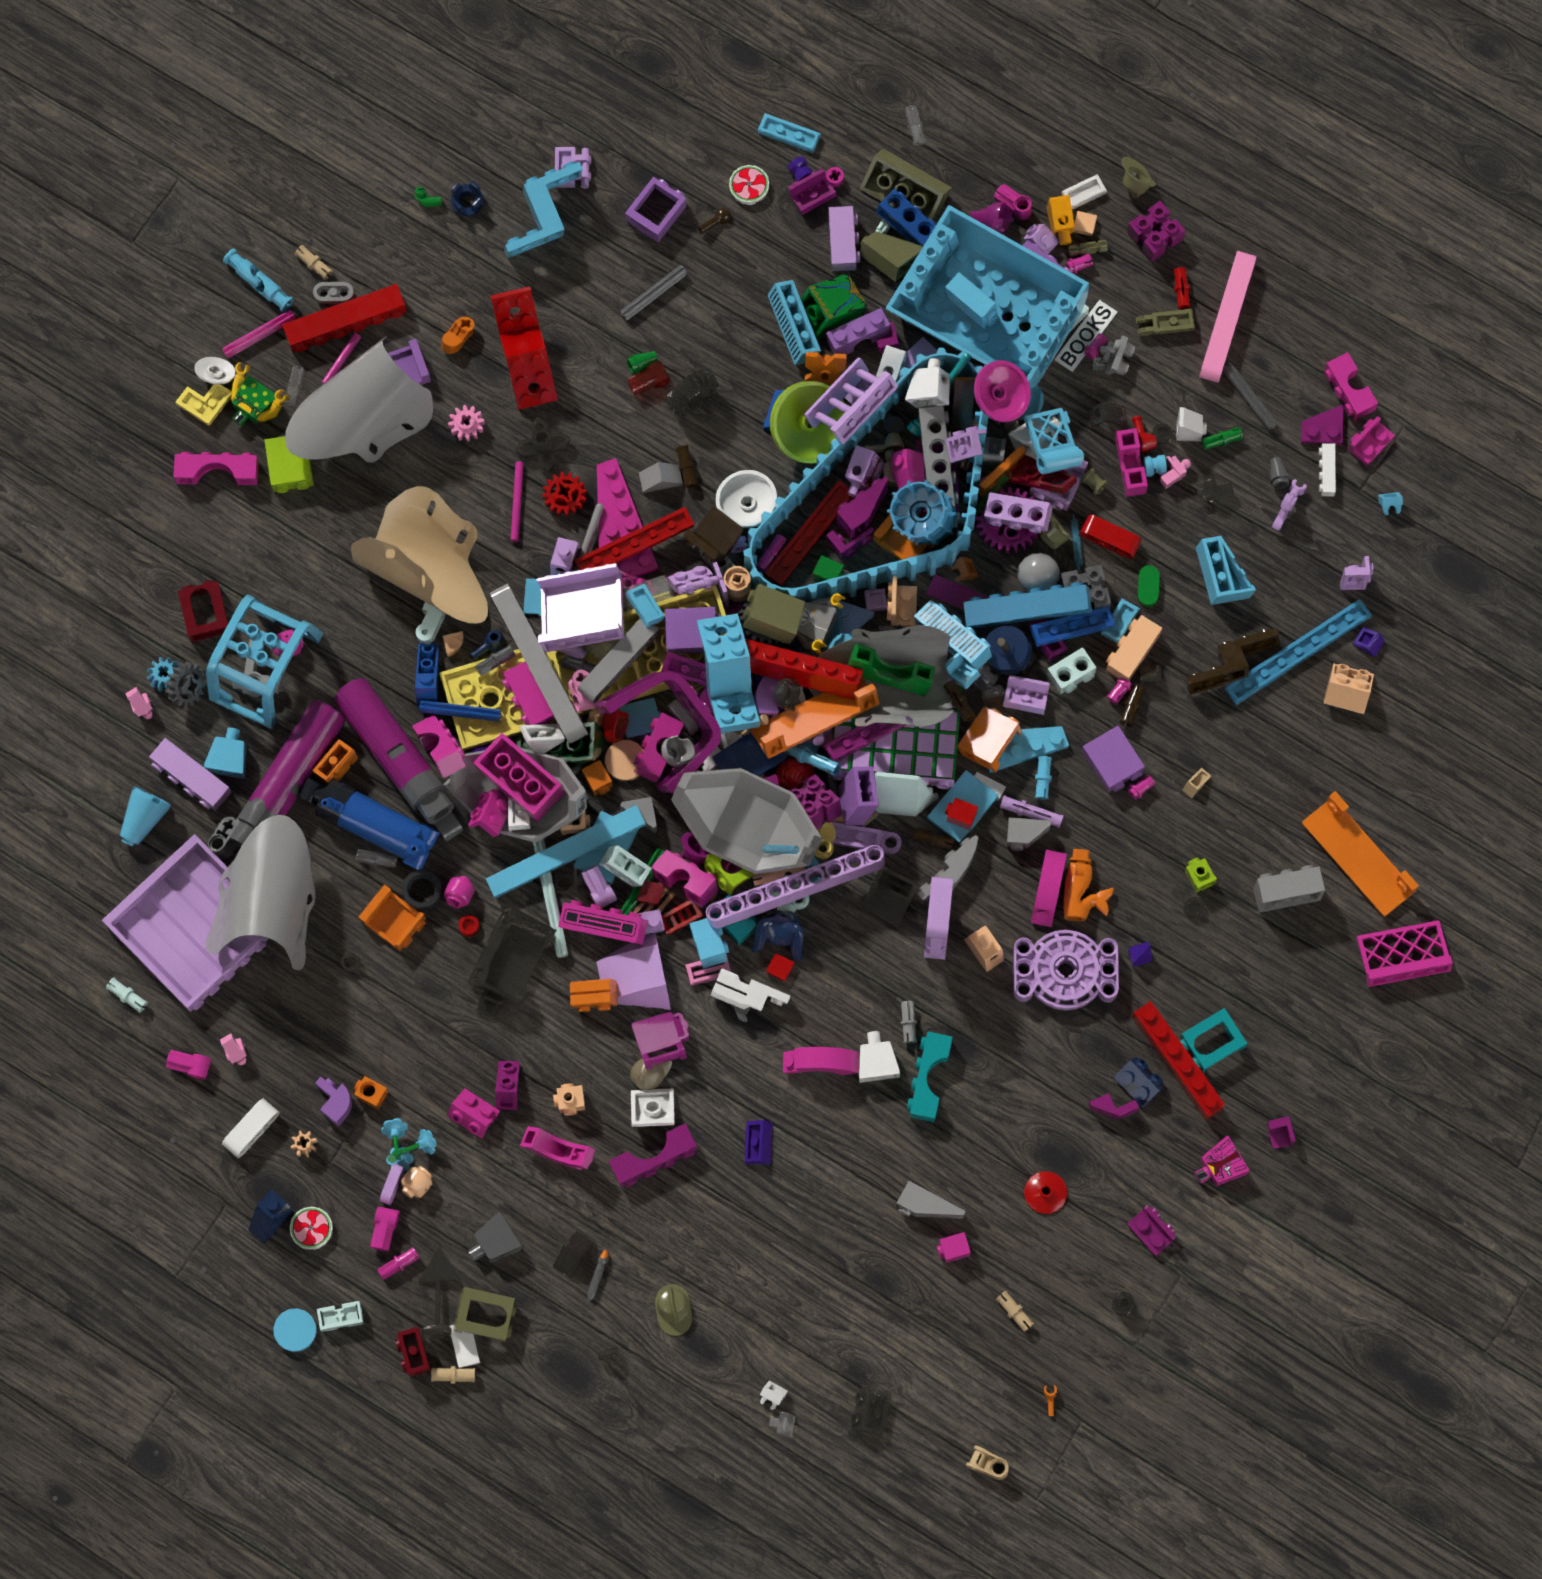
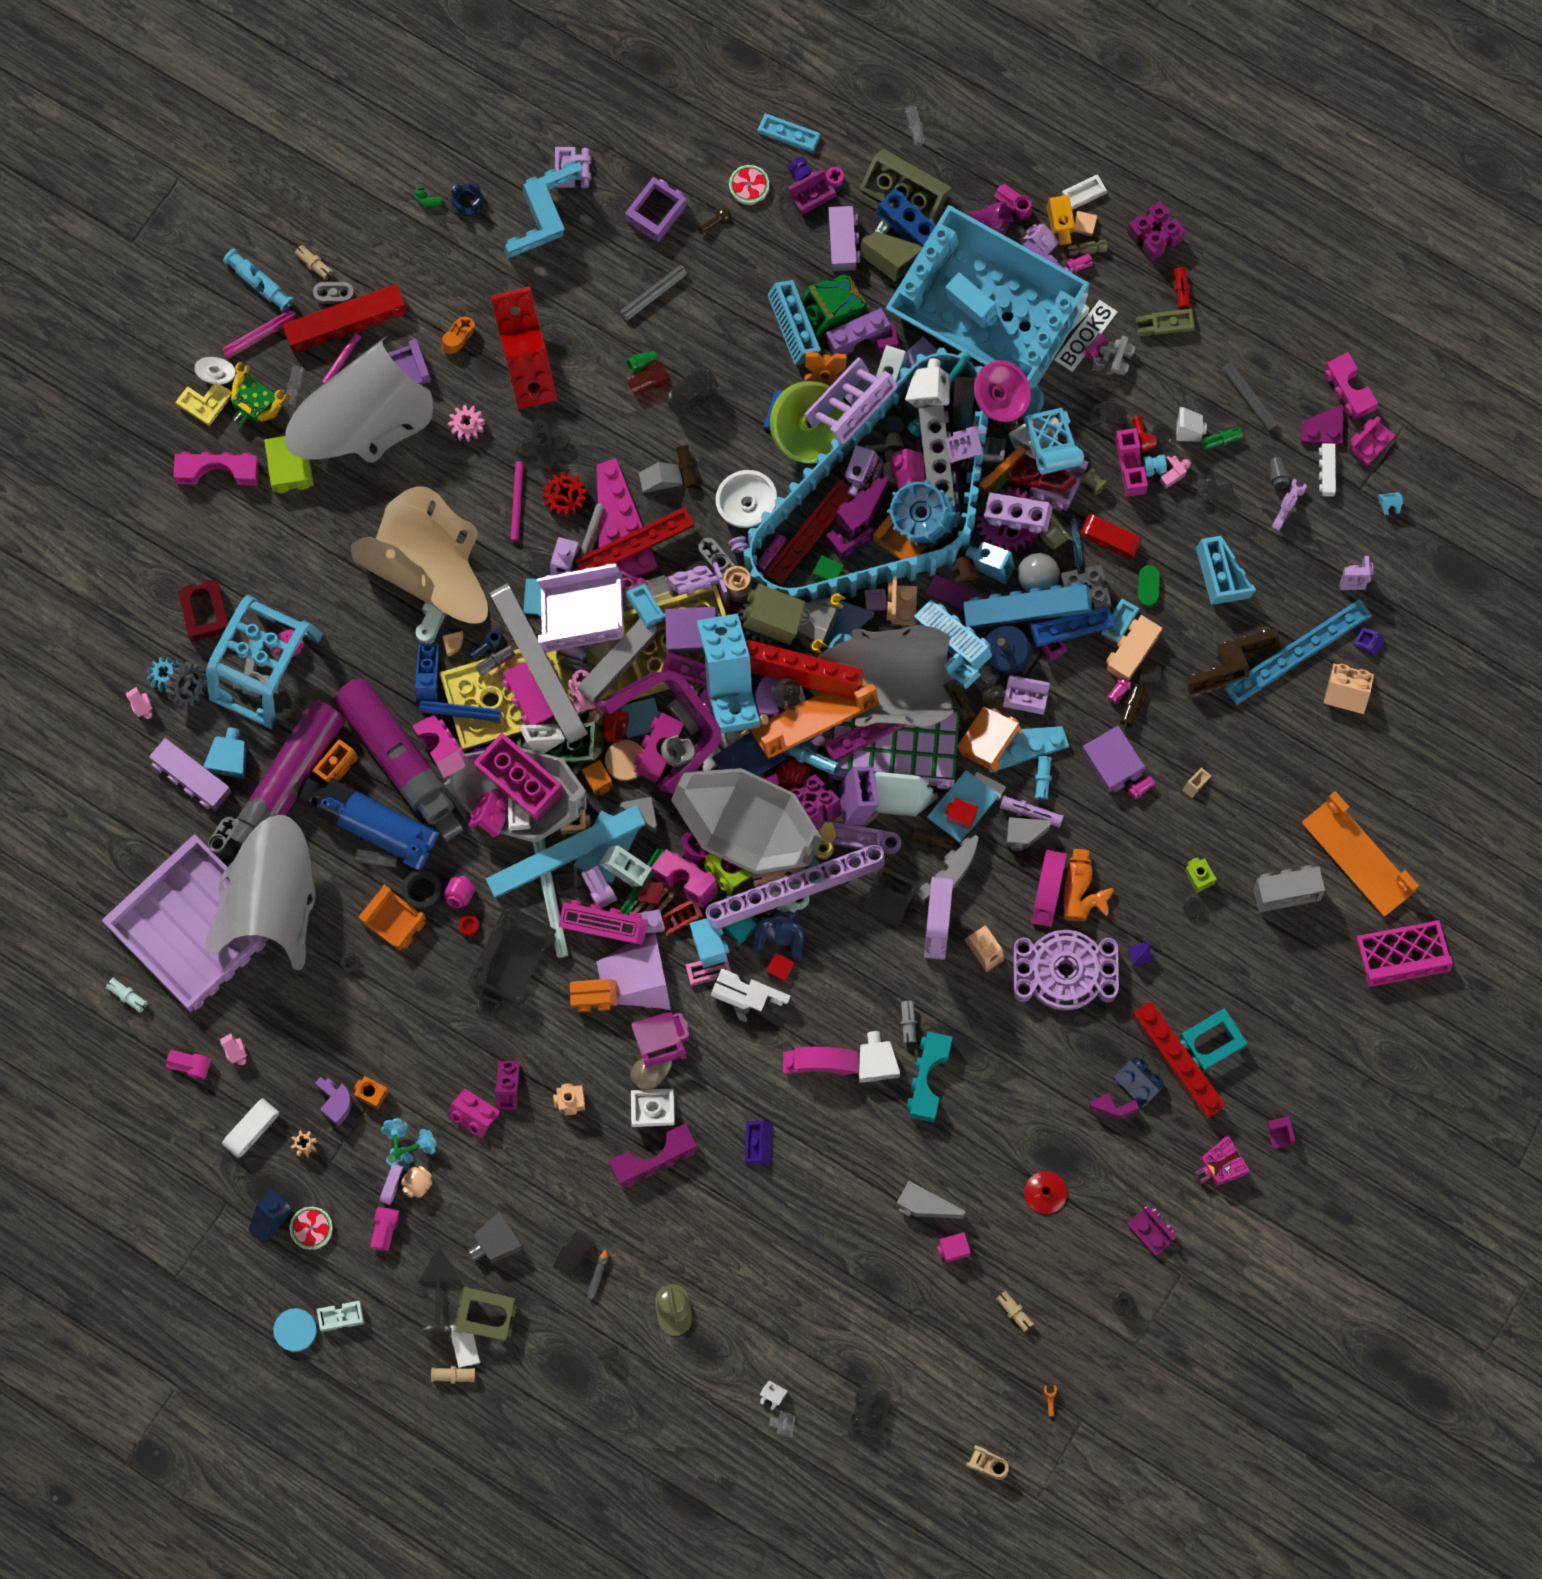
(141, 815): medium azure cone -> none
(398, 1263): dark pink axle -> none
(414, 1352): dark red brick -> none
(557, 1149): dark pink arch -> none
(714, 535): dark brown bracket -> none
(780, 849): medium azure piece -> none
(911, 678): green arch -> none
(992, 561): none -> medium azure torso
(1068, 667): light aqua brick -> none
(1136, 177): olive piece -> none
(1227, 316): bright pink beam -> none

